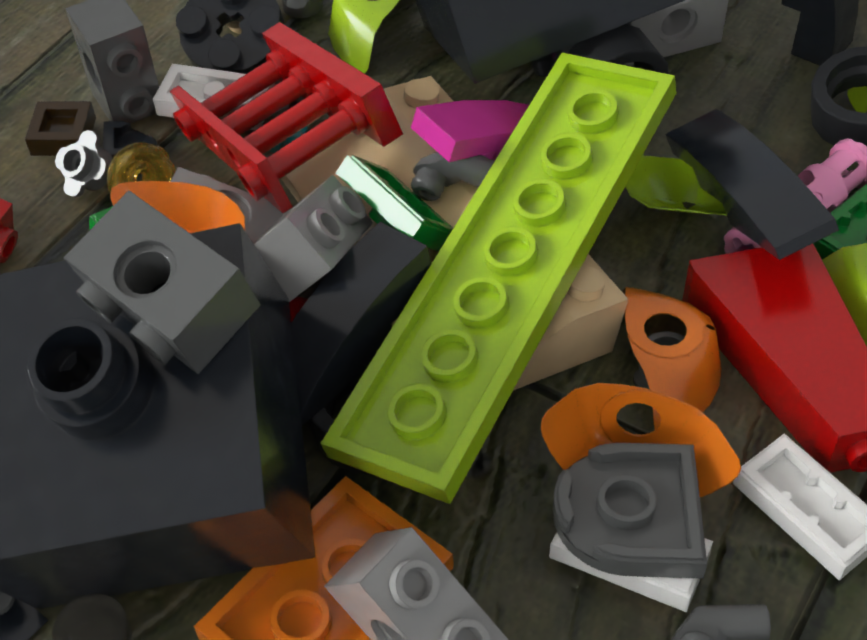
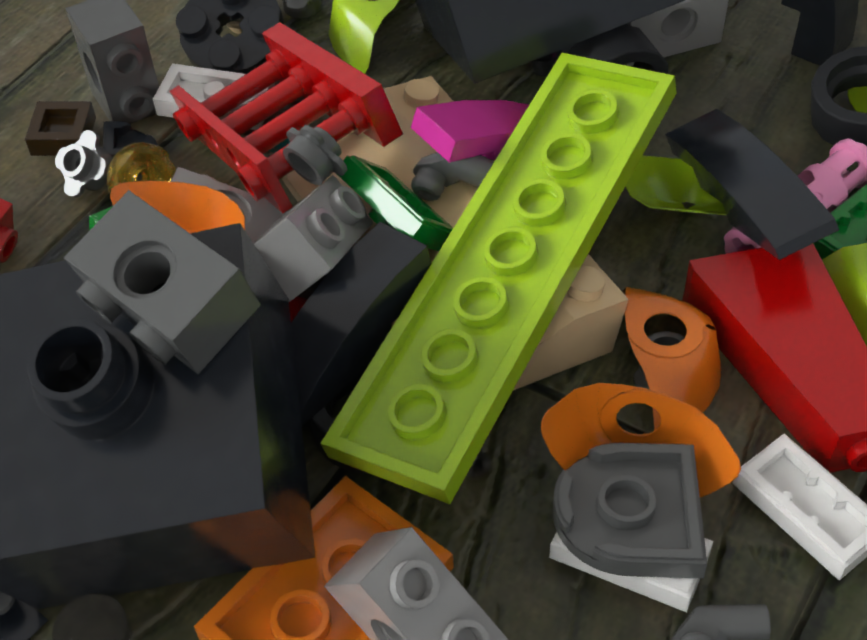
(313, 154): none -> dark grey plate

